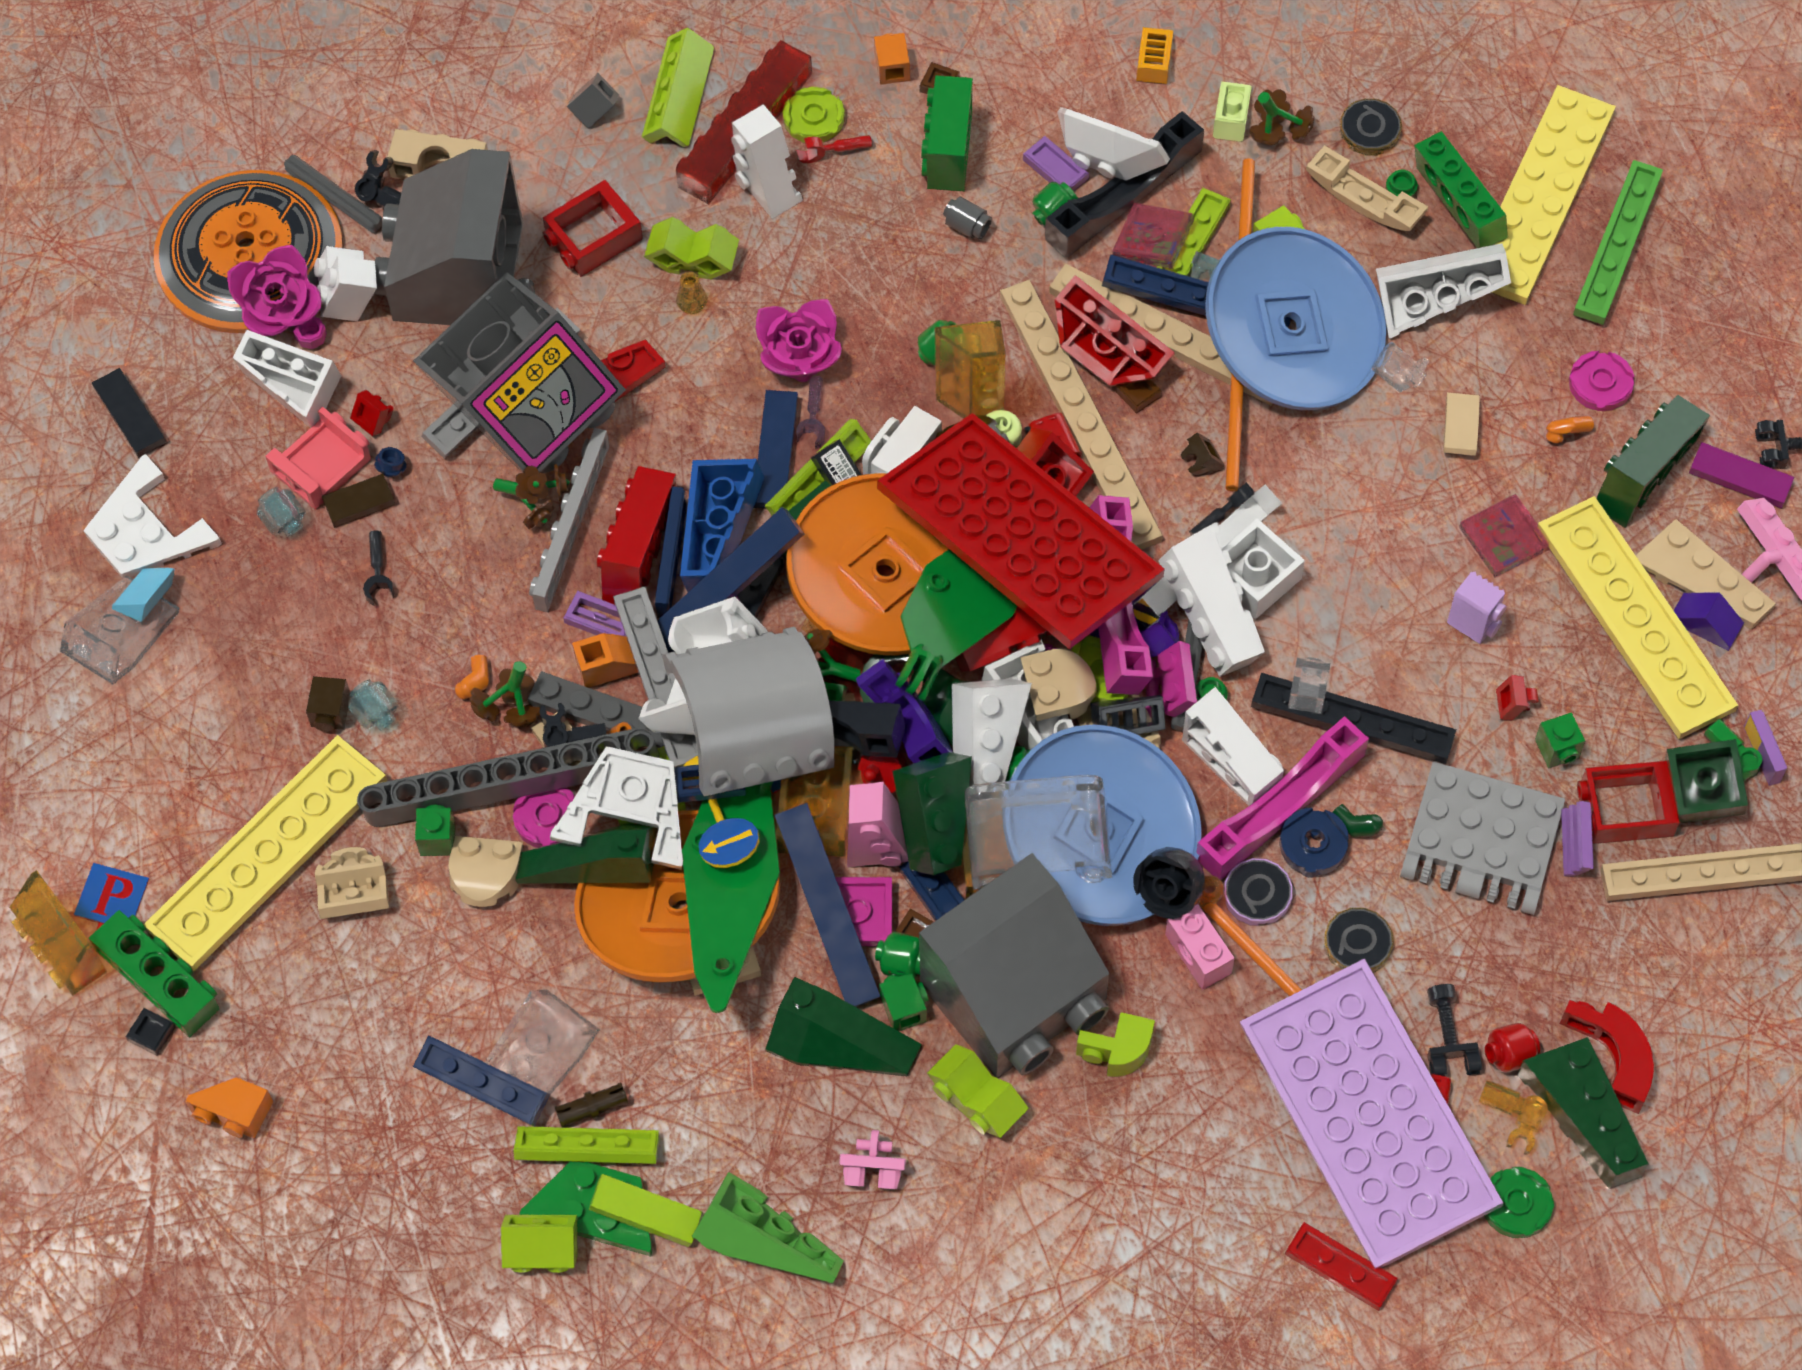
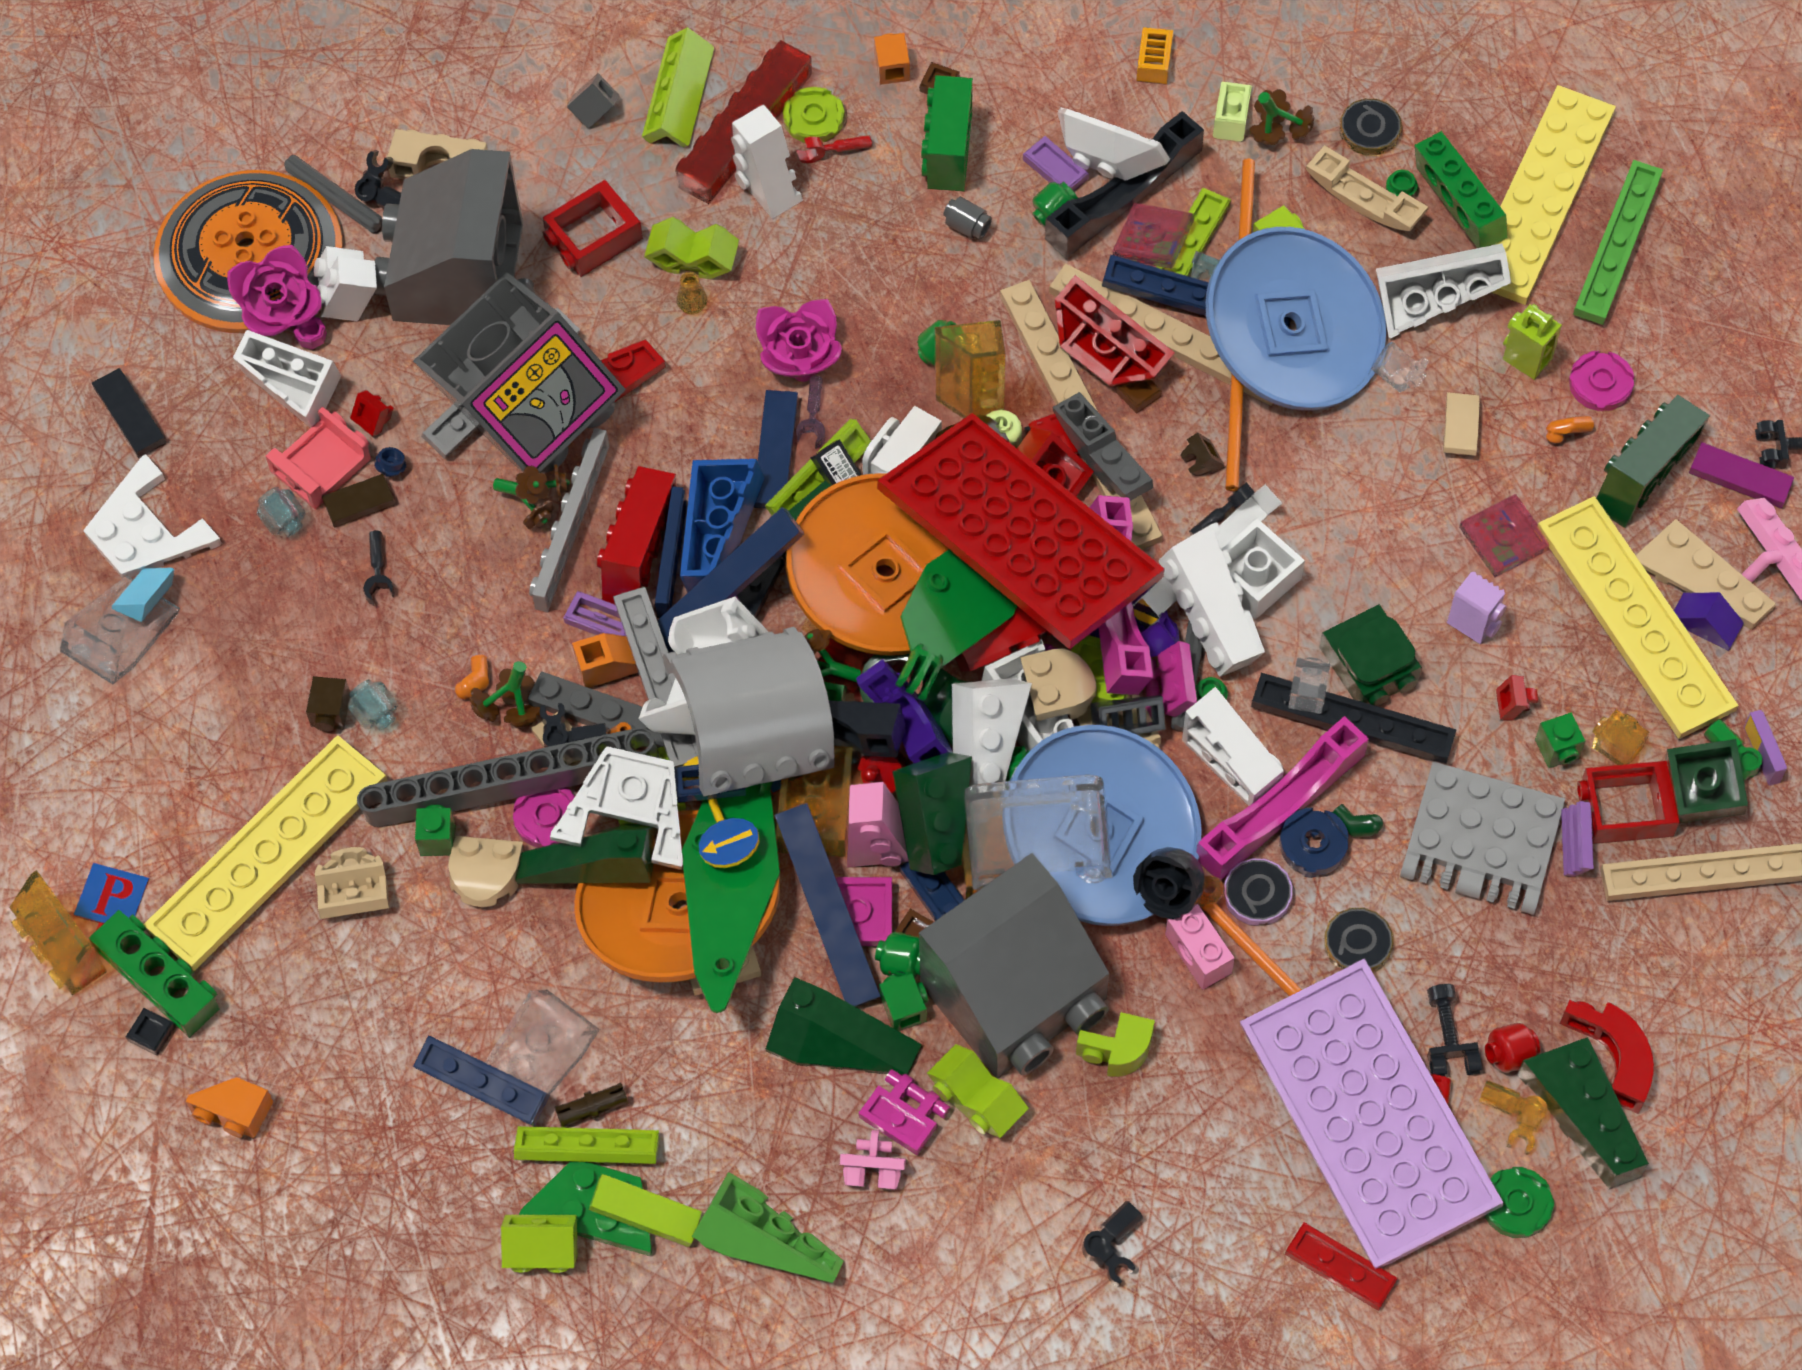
(898, 1119): none -> dark pink plate
(1098, 1245): none -> black bar
(1100, 449): none -> dark grey slope
(1371, 656): none -> dark green brick
(1531, 340): none -> lime brick
(1619, 737): none -> clear yellow brick

